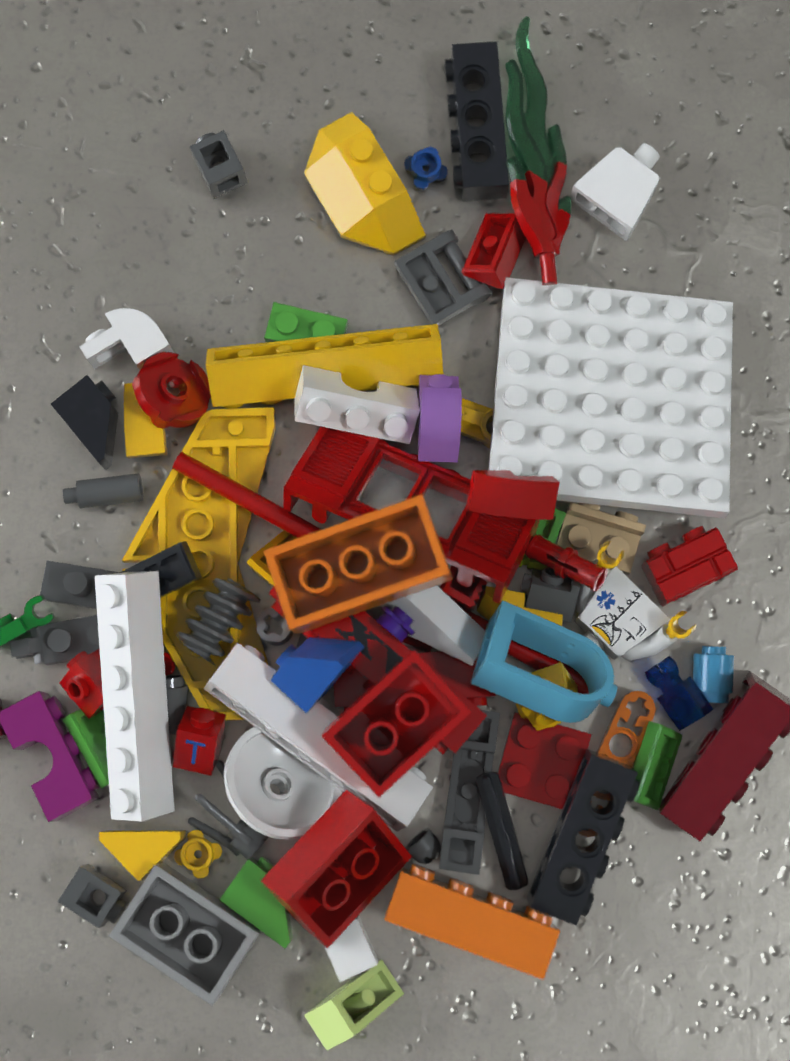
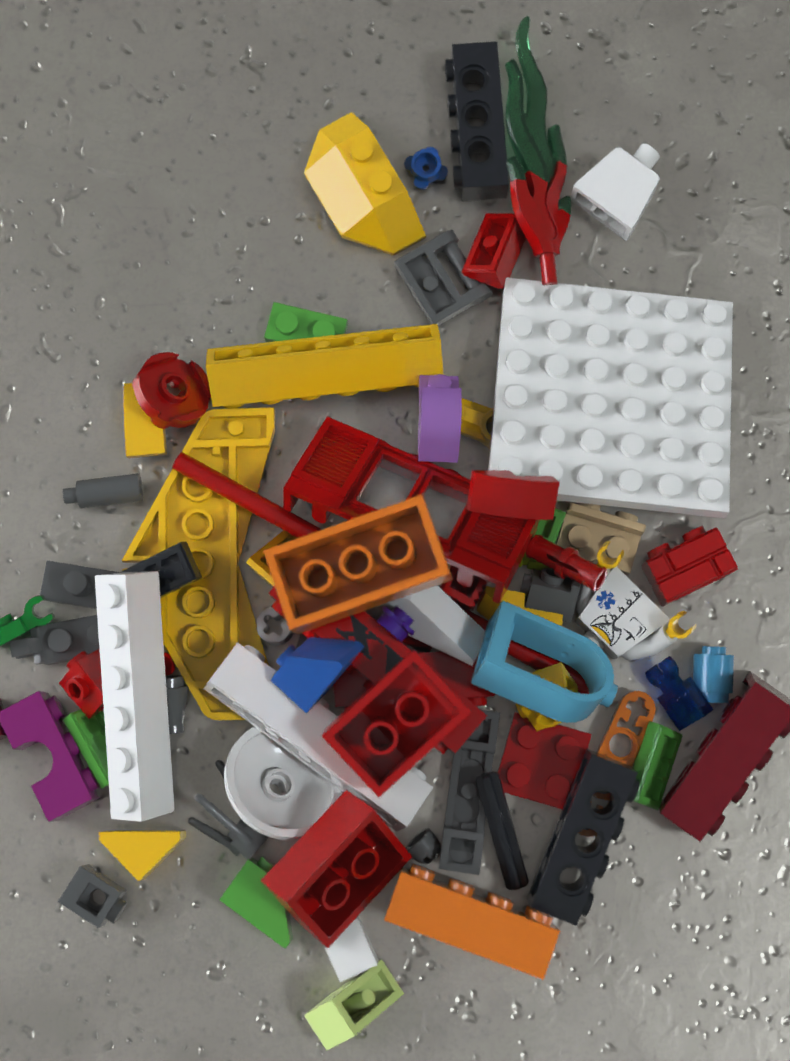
(91, 417): black slope -> none
(130, 332): white brick -> none
(185, 932): light grey brick -> none
(186, 855): yellow plate -> none
(199, 740): red brick -> none
(217, 618): dark grey piece -> none
(222, 177): dark grey brick -> none
(329, 403): white arch -> none

